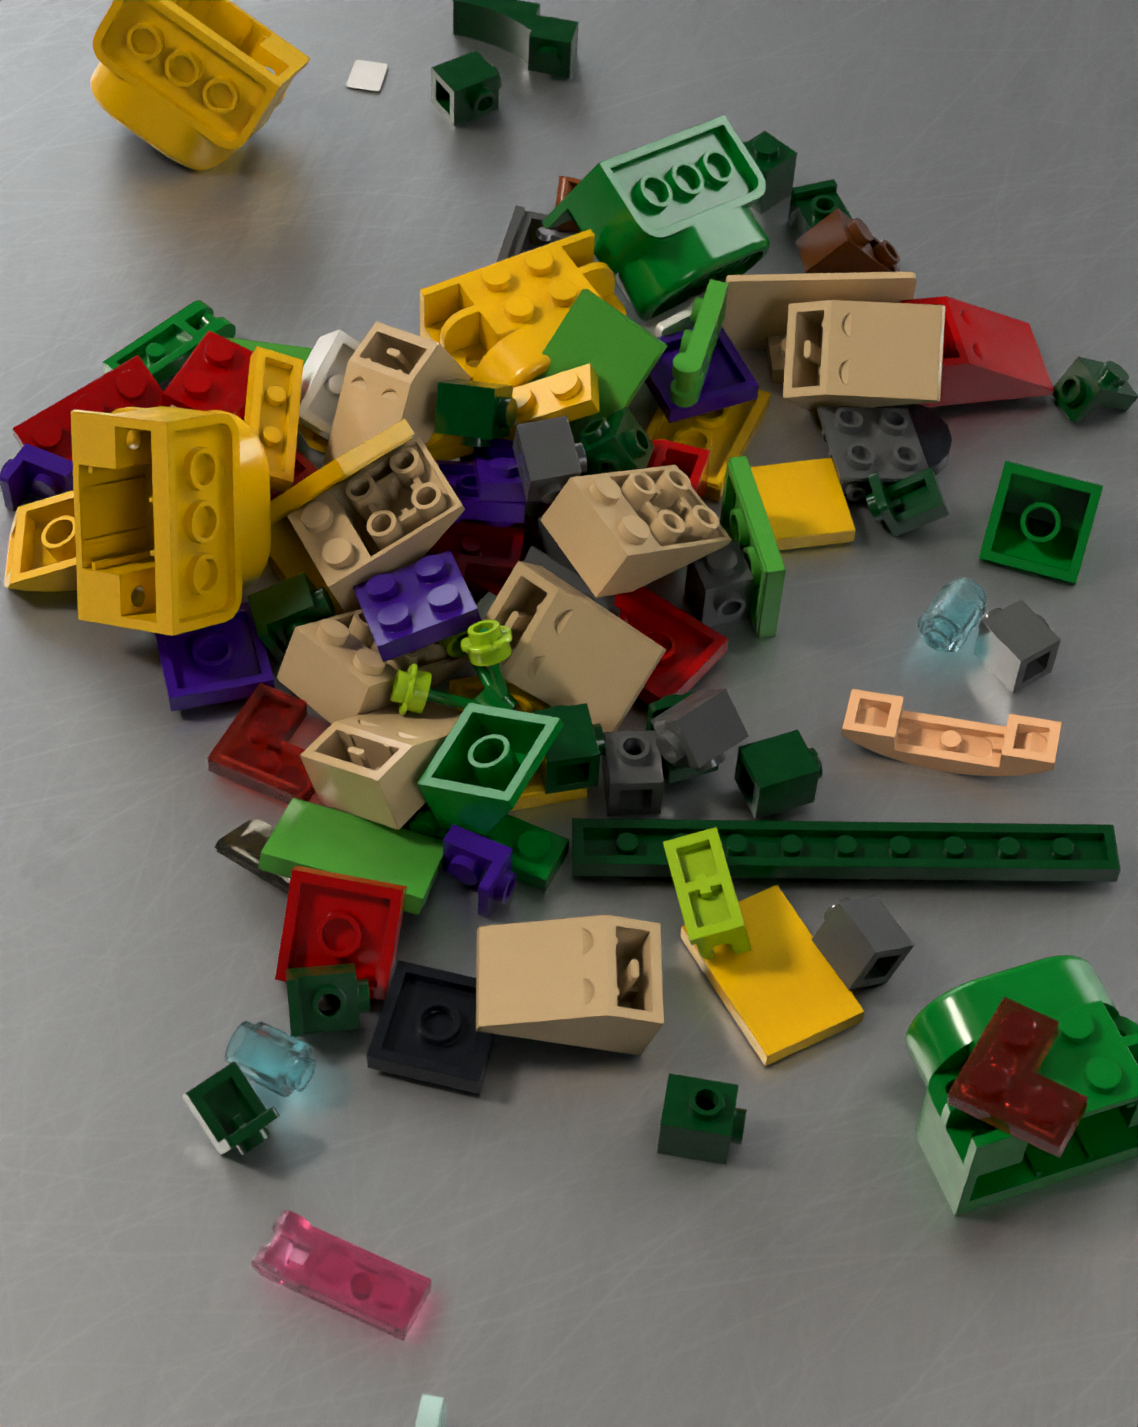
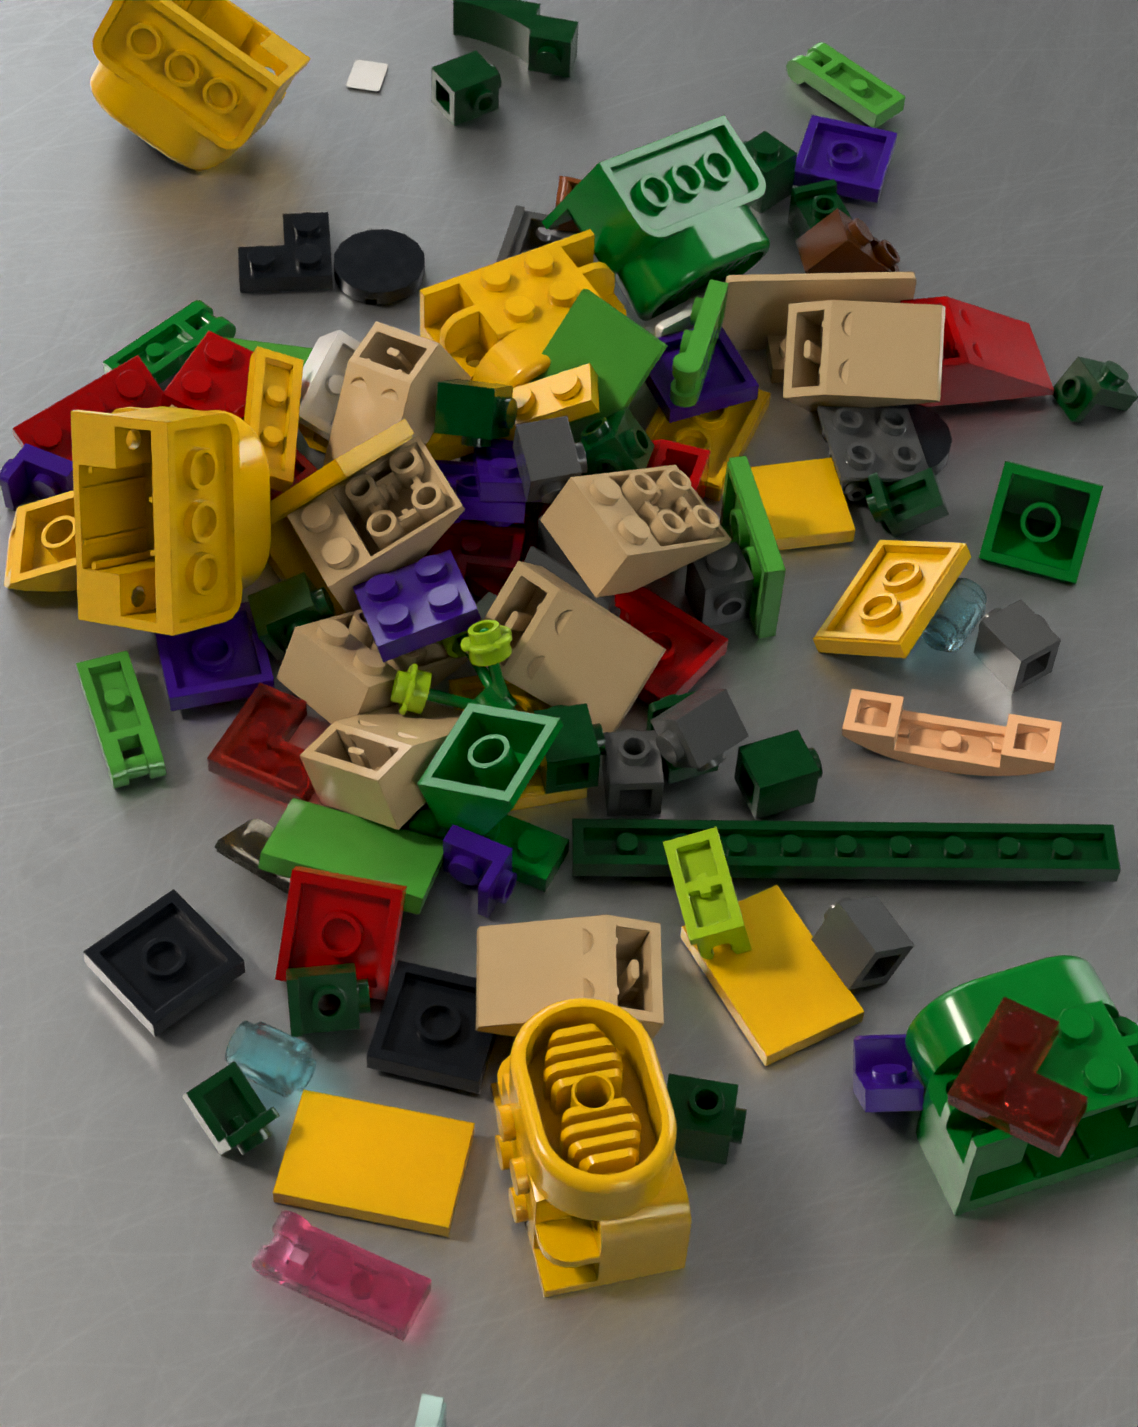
(120, 718): none -> bright green plate
(164, 962): none -> black plate
(297, 265): none -> black plate
(374, 1163): none -> yellow tile
(379, 266): none -> black tile
(591, 1148): none -> yellow brick
(846, 84): none -> bright green plate
(847, 153): none -> dark purple plate
(885, 1075): none -> dark purple bracket
(892, 598): none -> yellow tile

